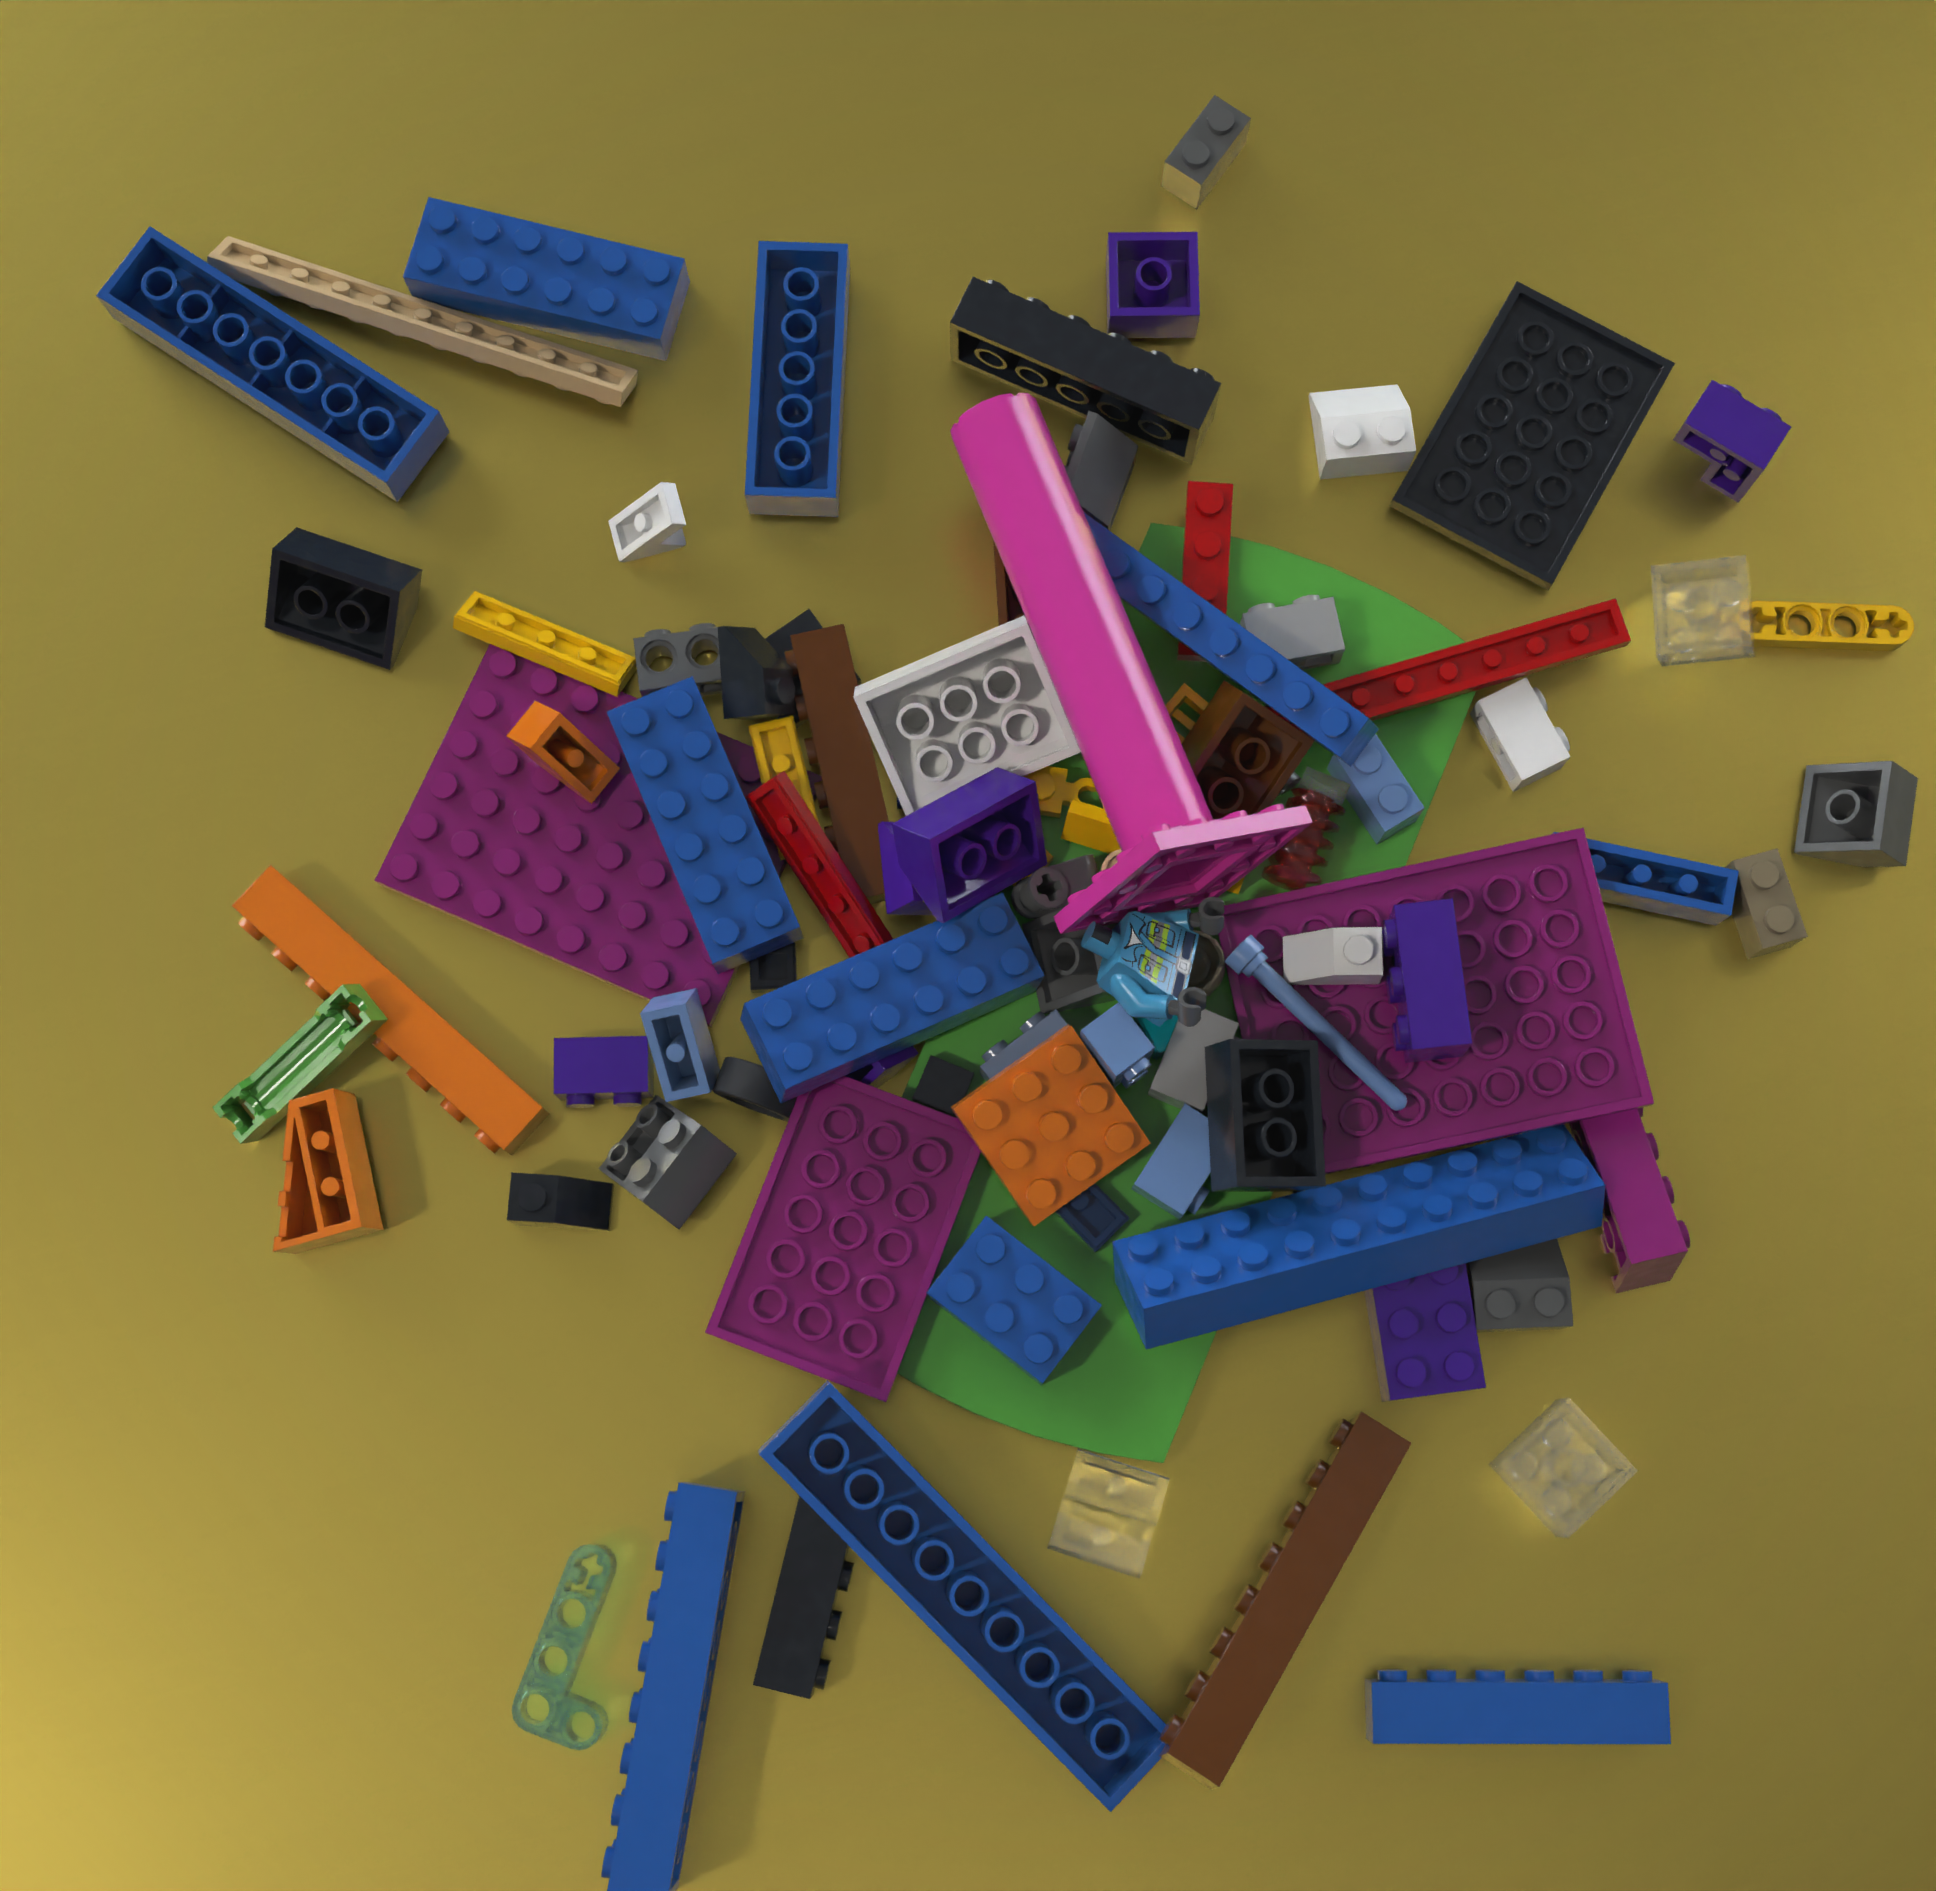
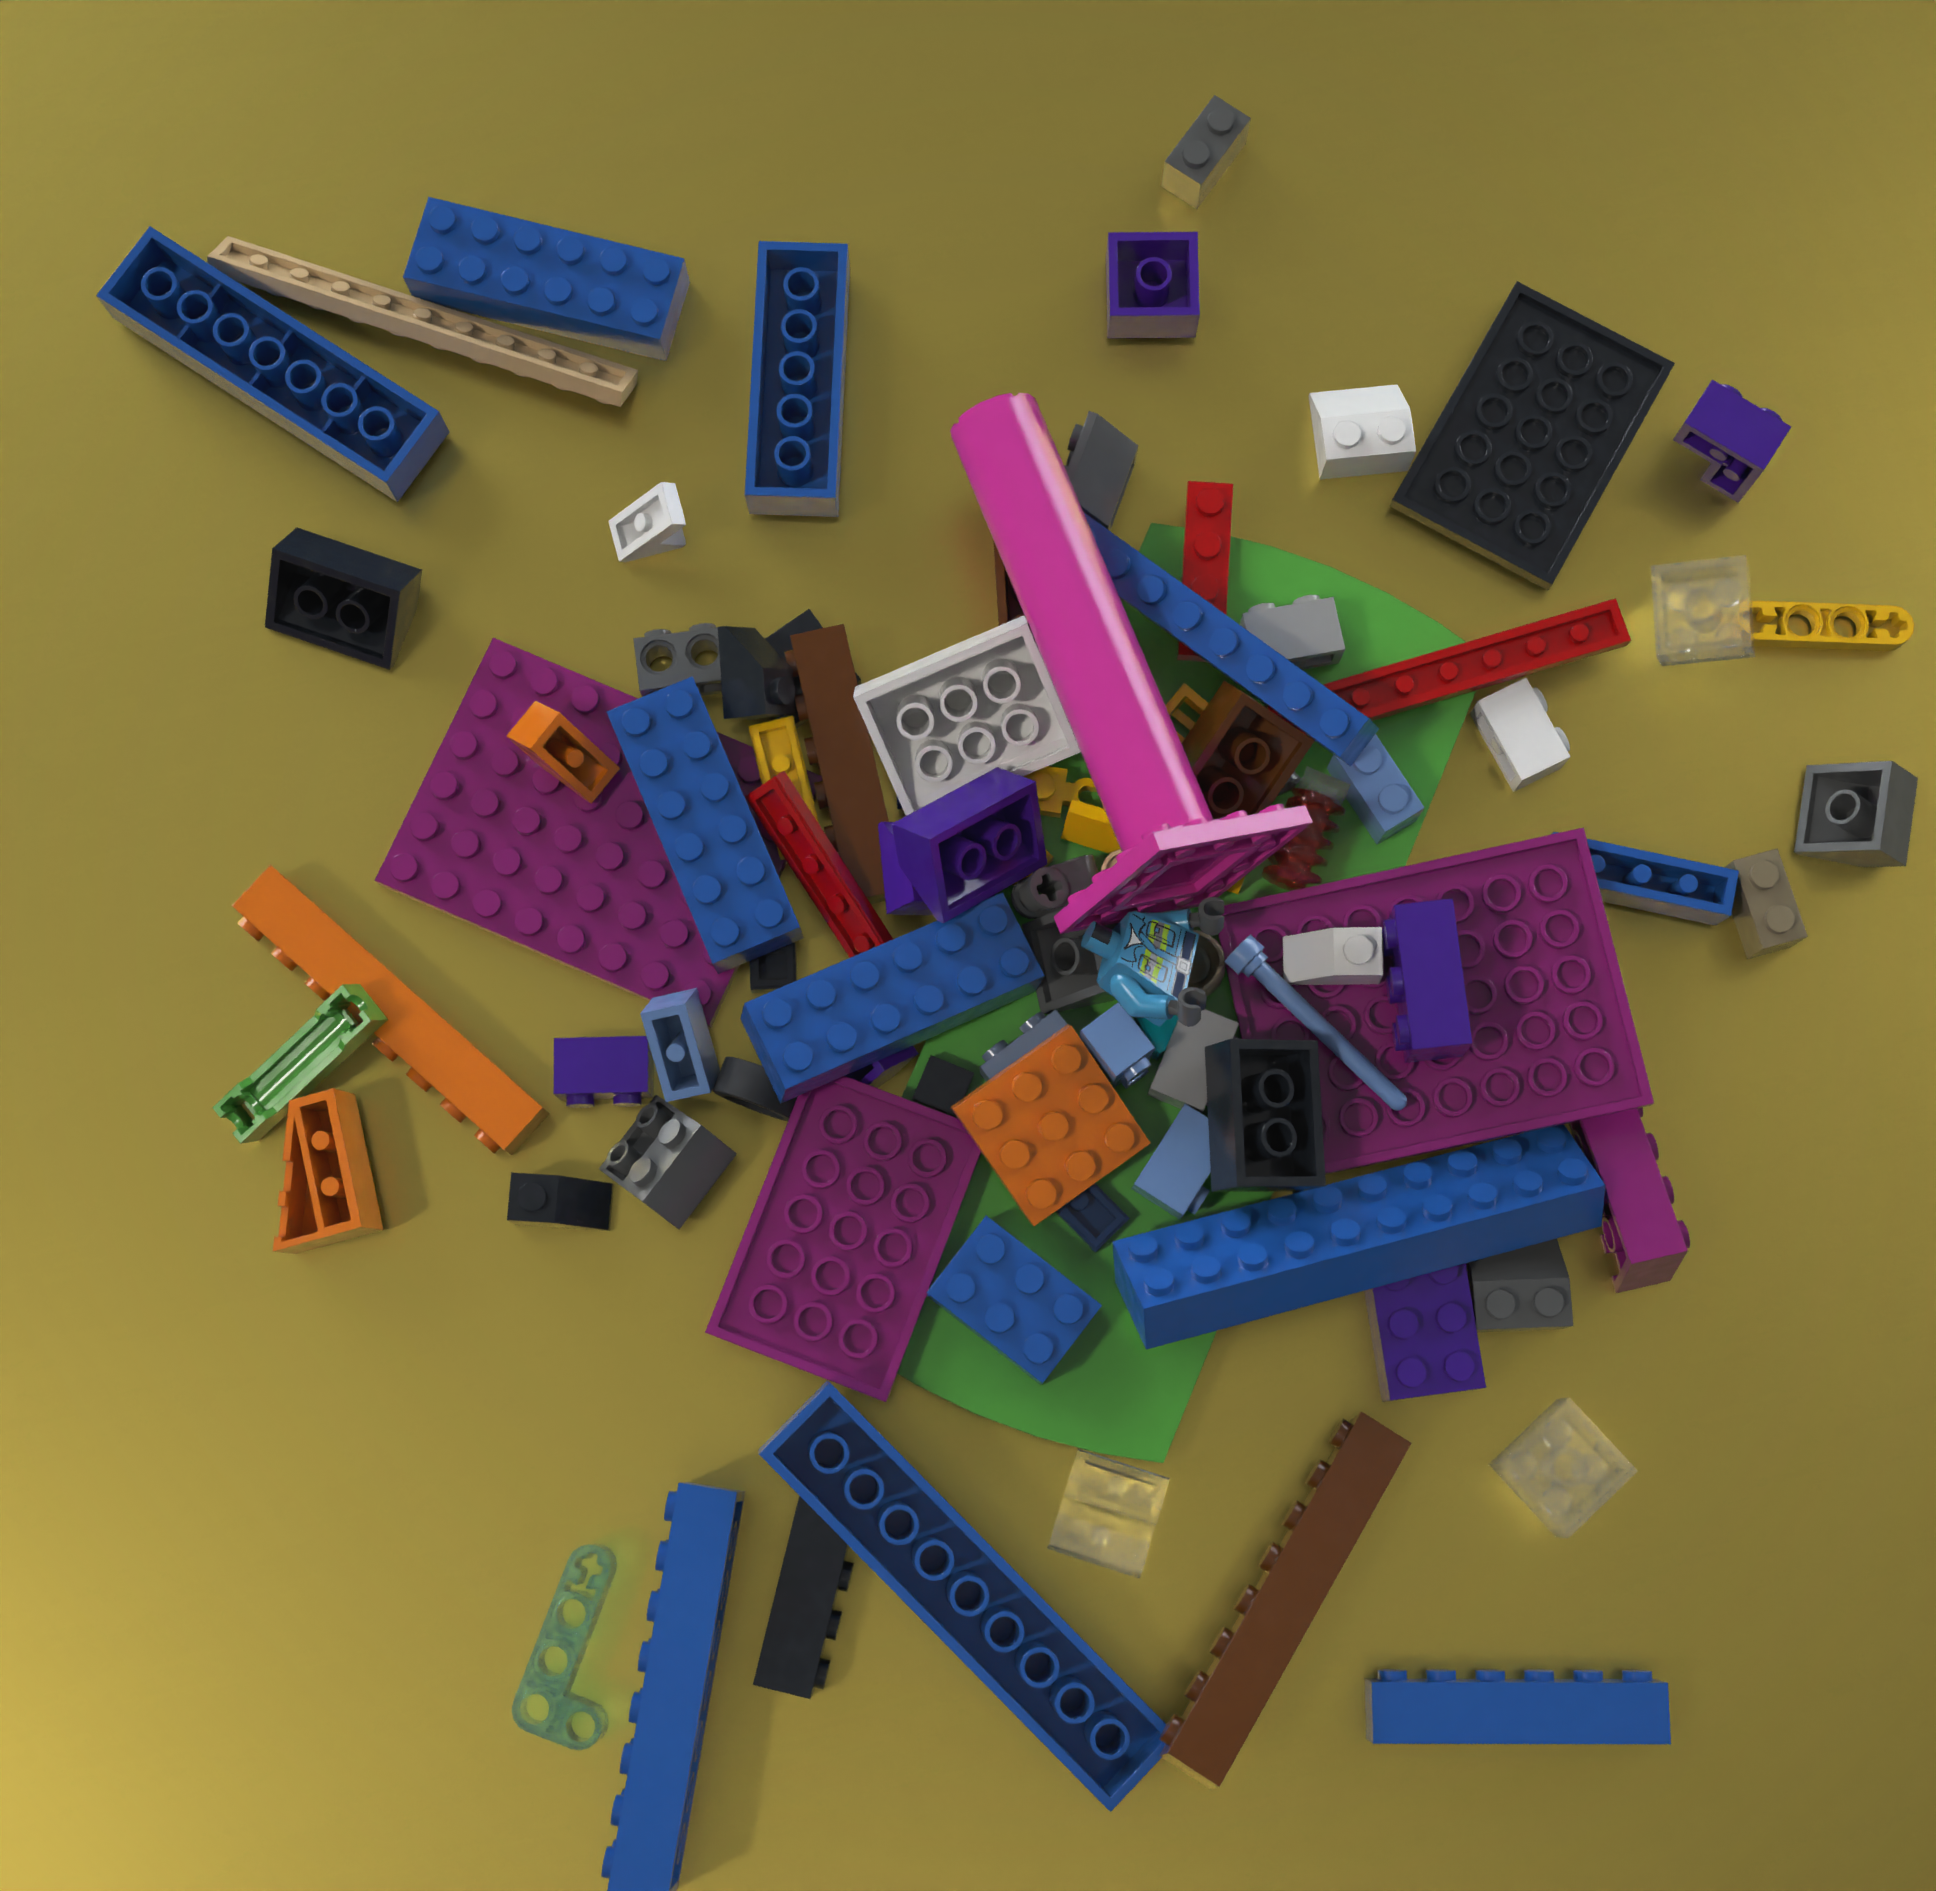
(545, 643): yellow tile -> none
(1083, 368): black brick -> none

